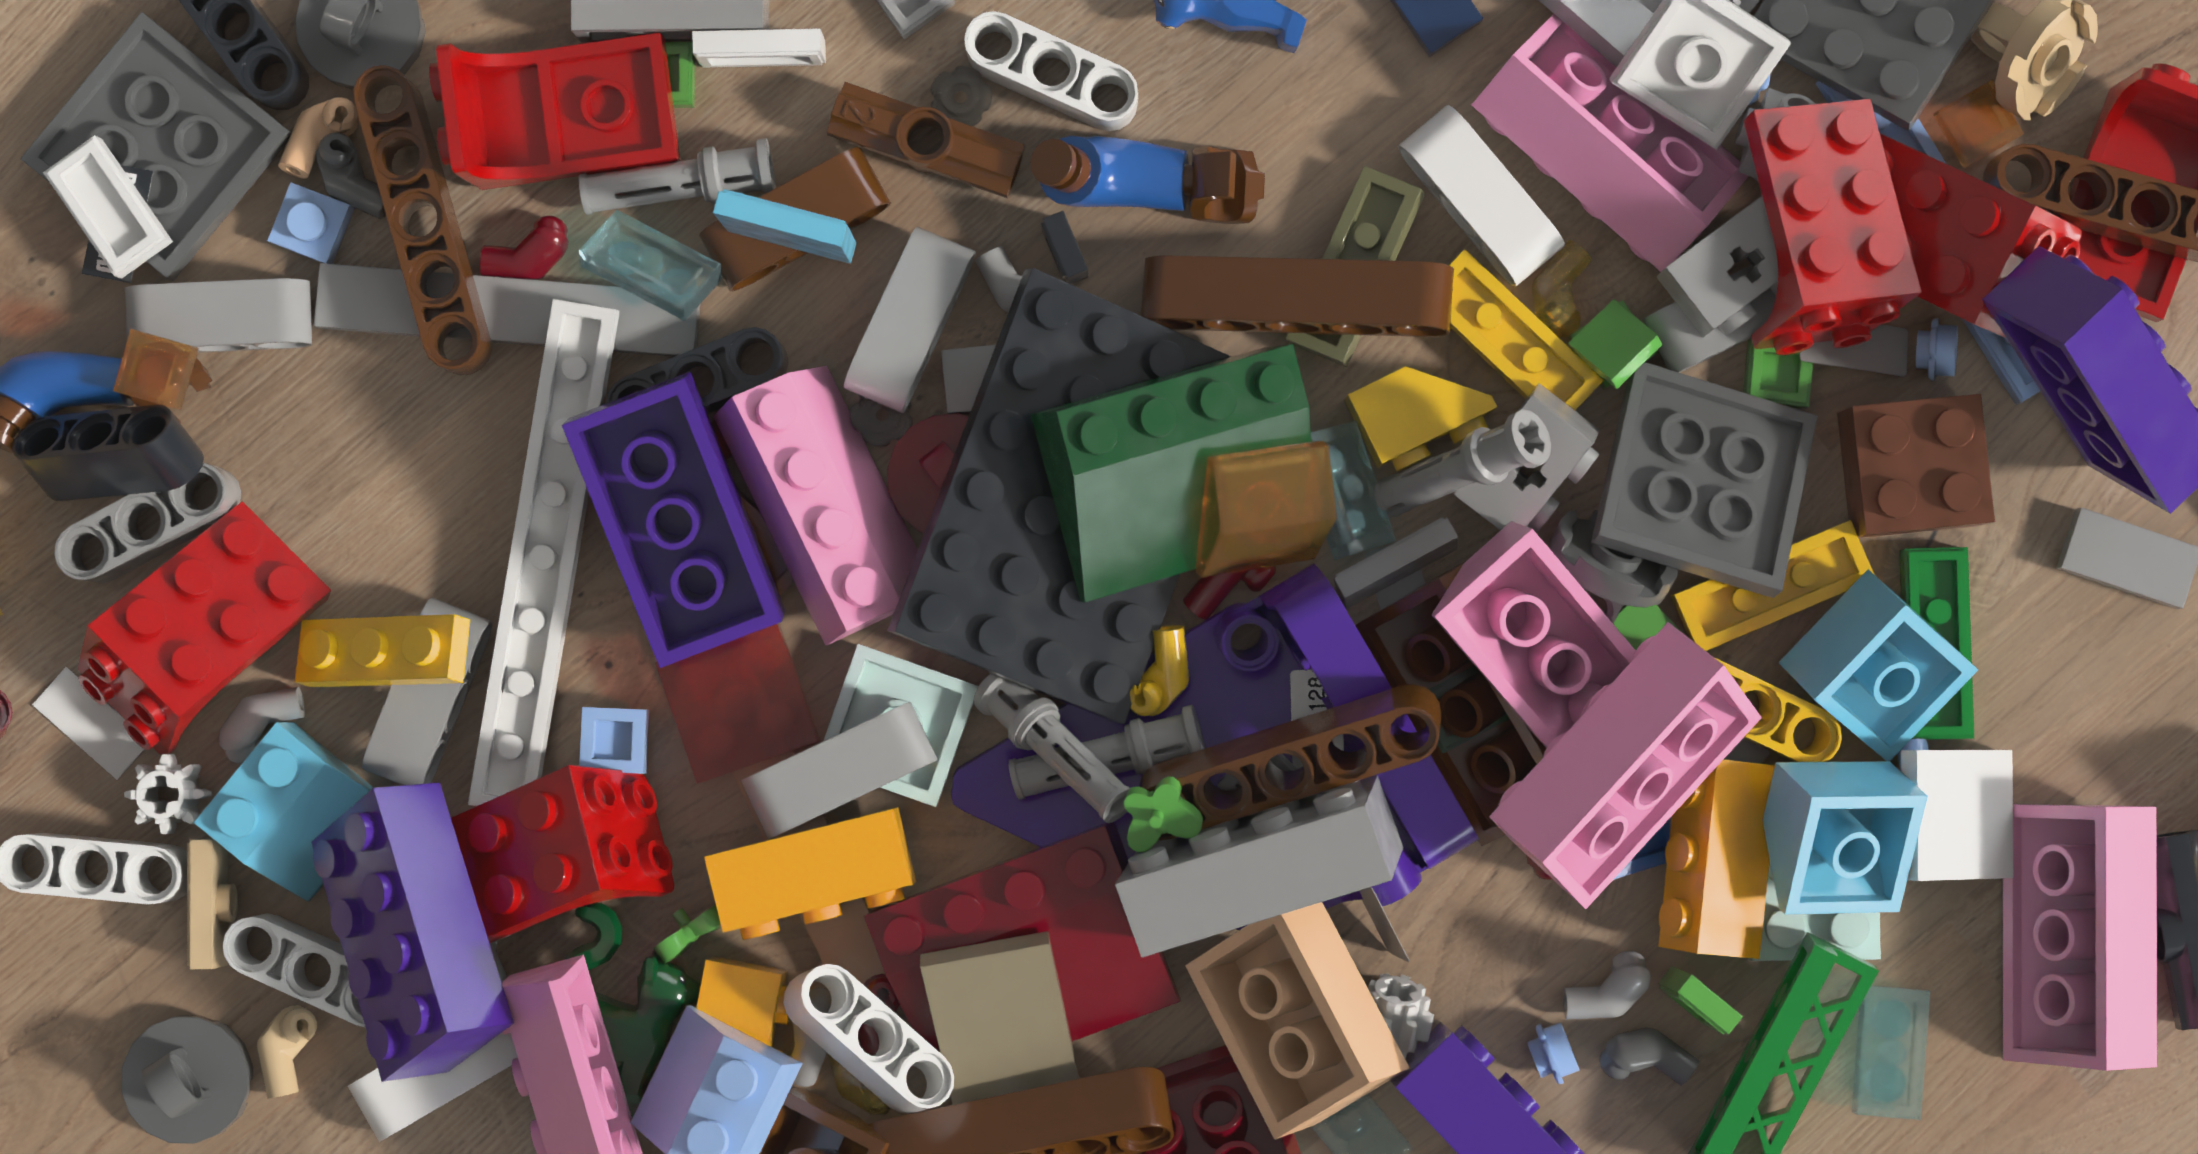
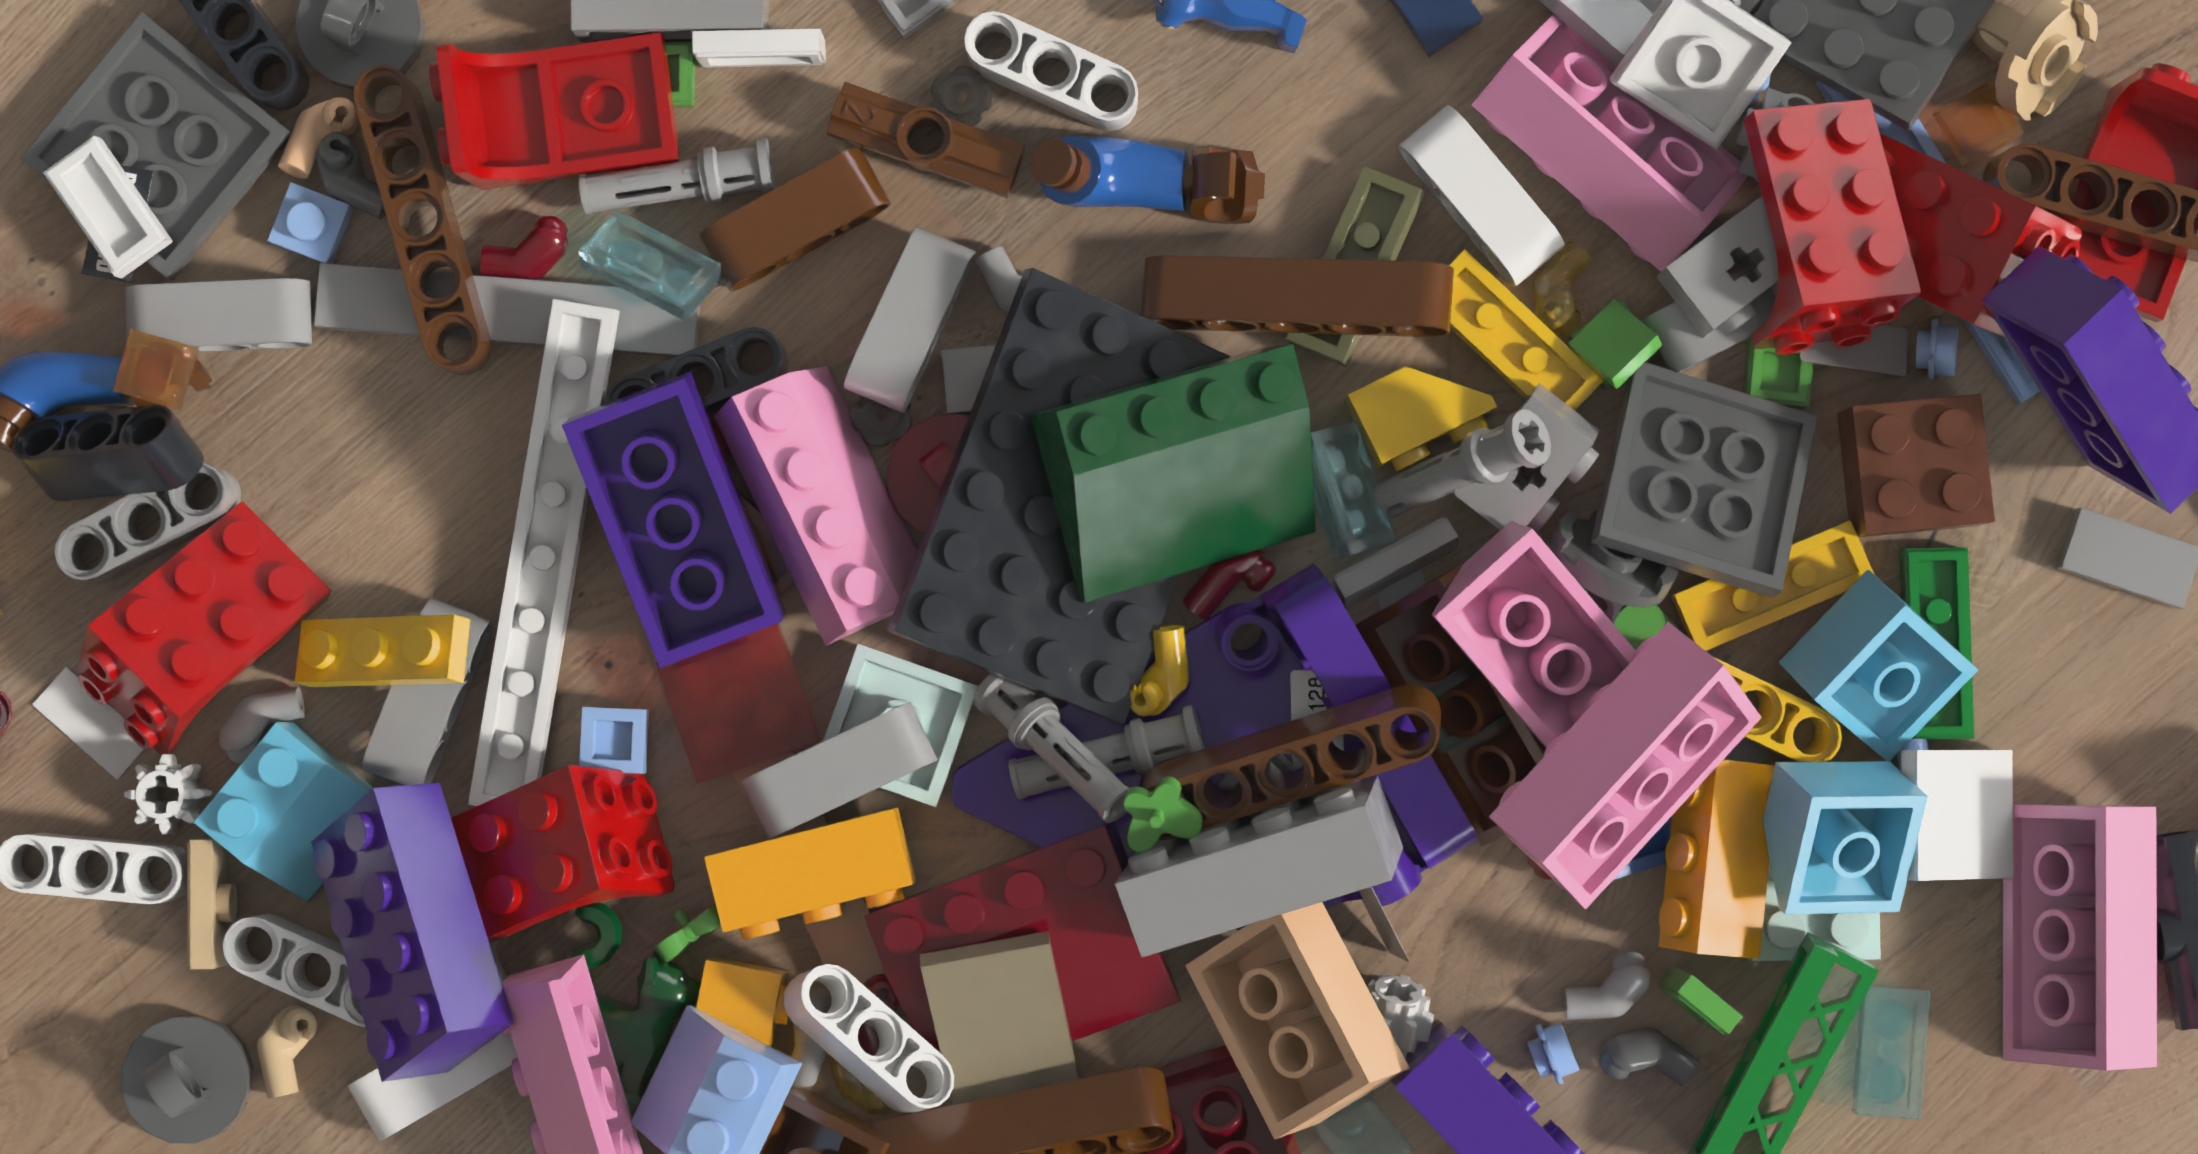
(785, 225): medium azure tile -> none
(1064, 248): black tile -> none
(1265, 508): clear orange slope -> none

